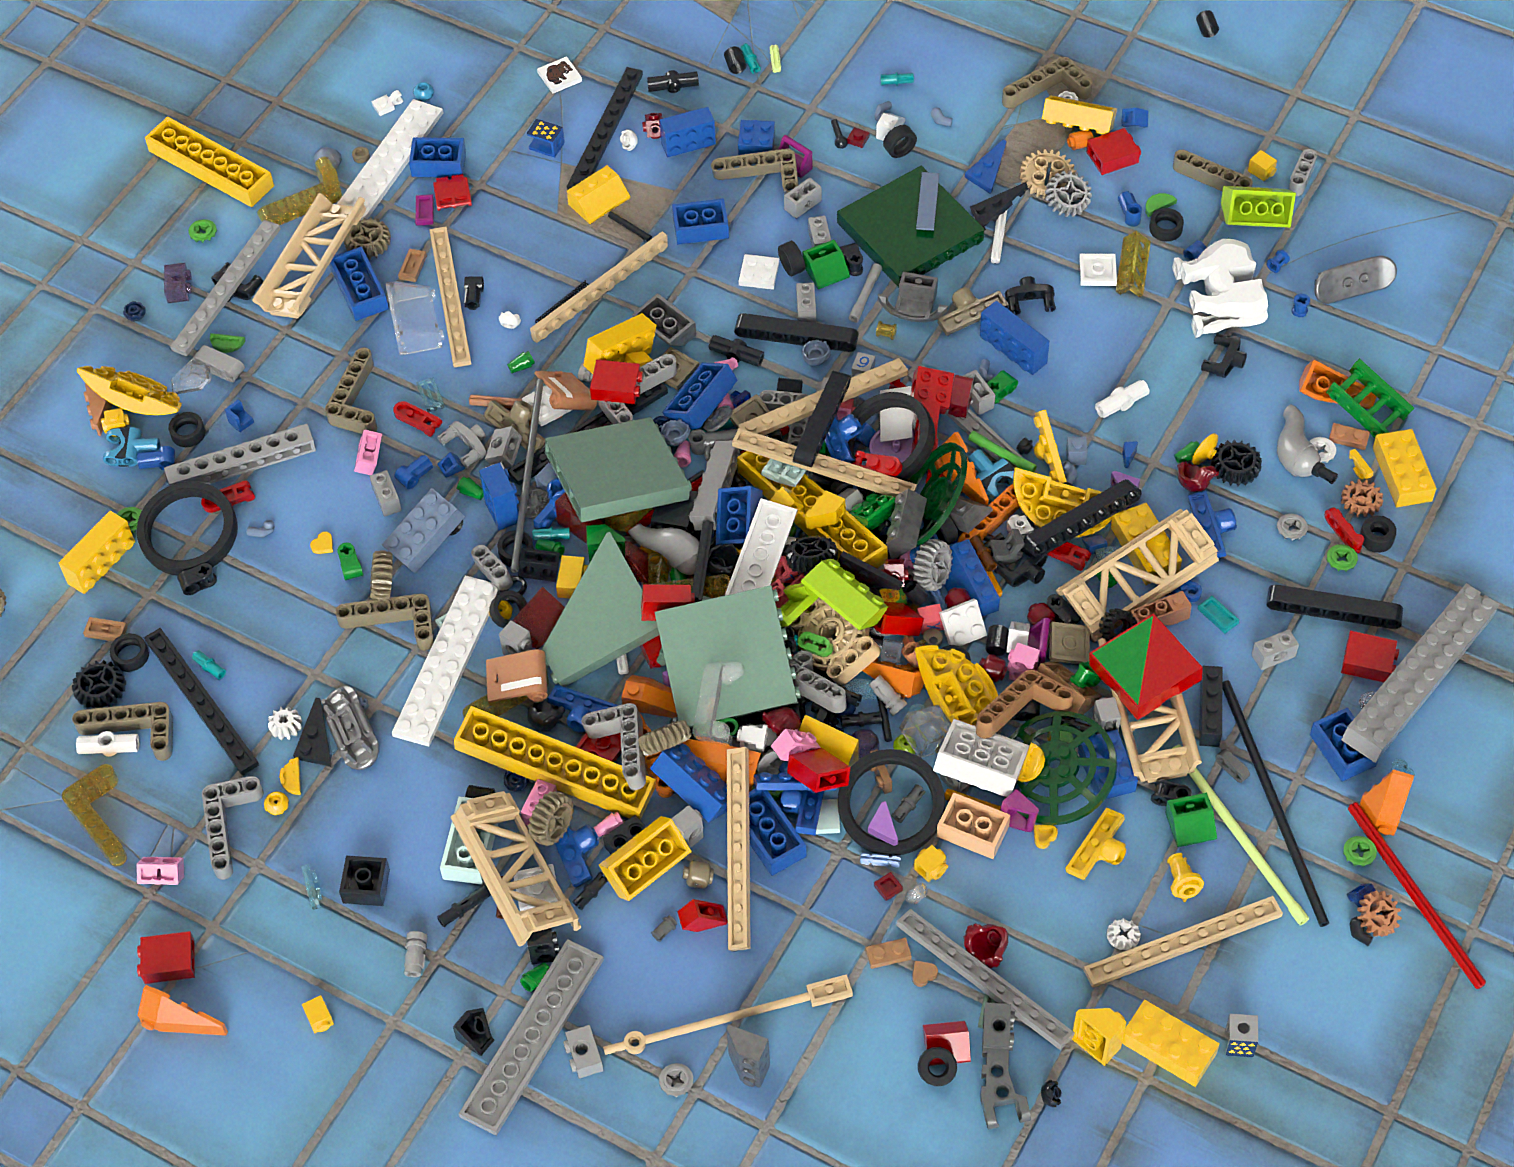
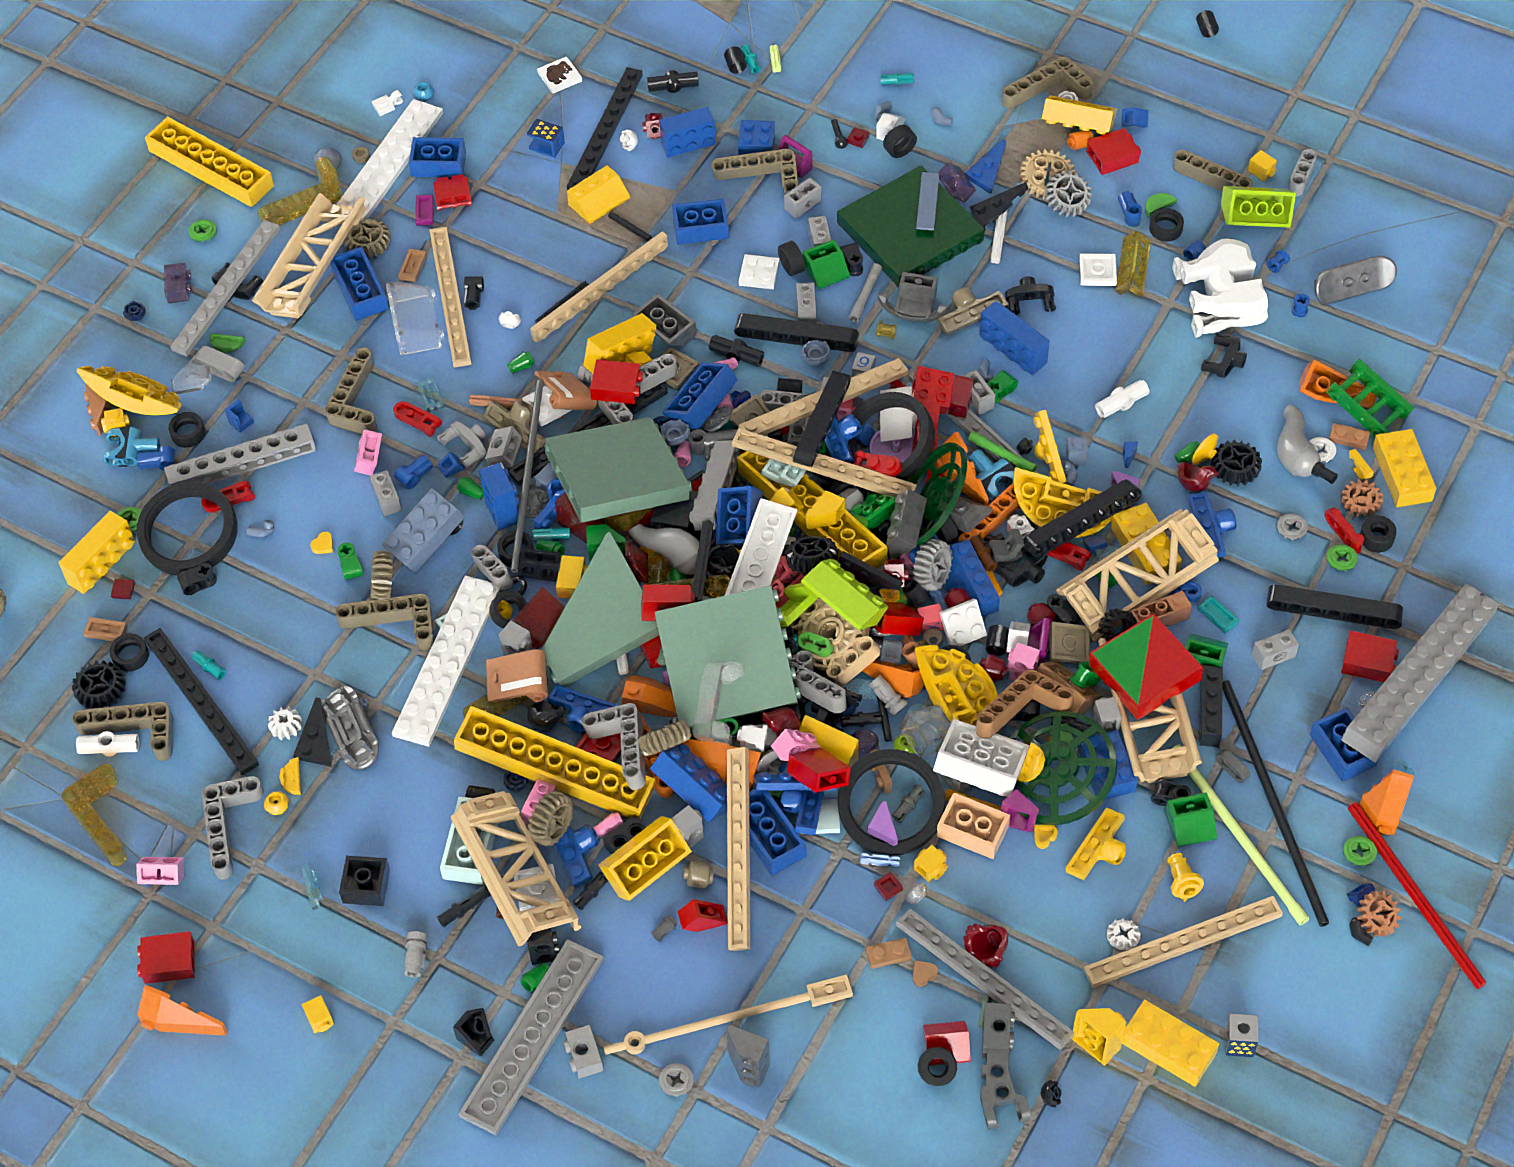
(122, 589): none -> dark red tile
(956, 182): none -> clear purple brick
(1206, 650): none -> green slope

